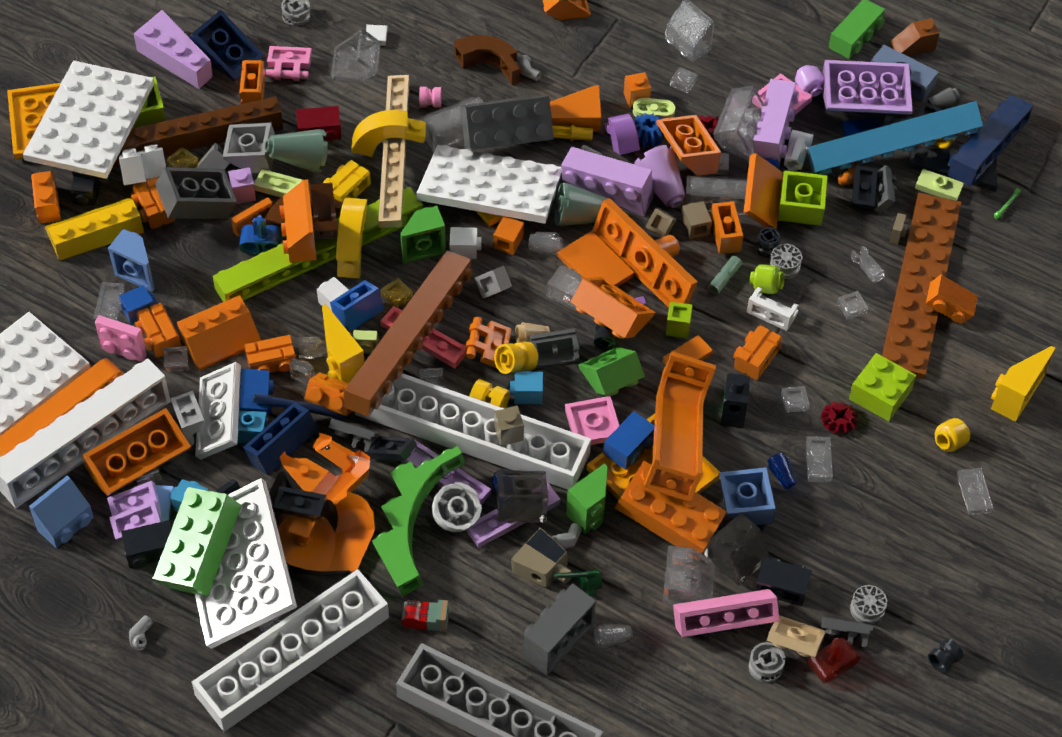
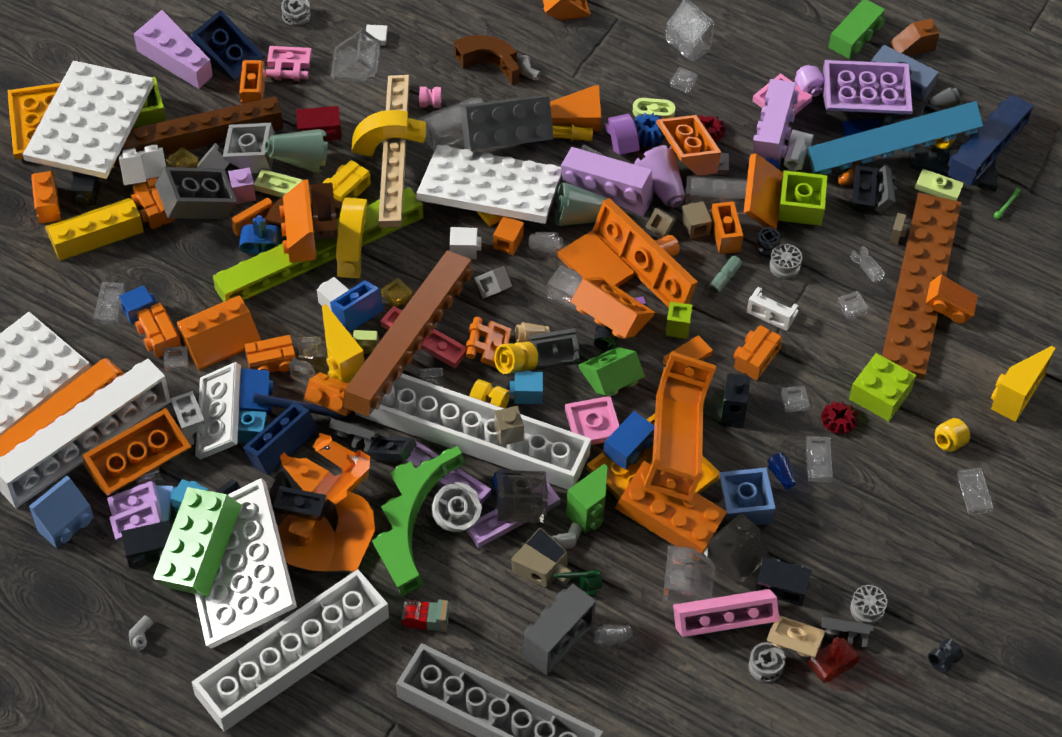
(120, 338): bright pink plate -> none
(131, 260): medium blue slope -> none
(423, 235): bright green slope -> none
(636, 87): orange brick -> none
(739, 121): clear slope -> none
(768, 278): lime head -> none

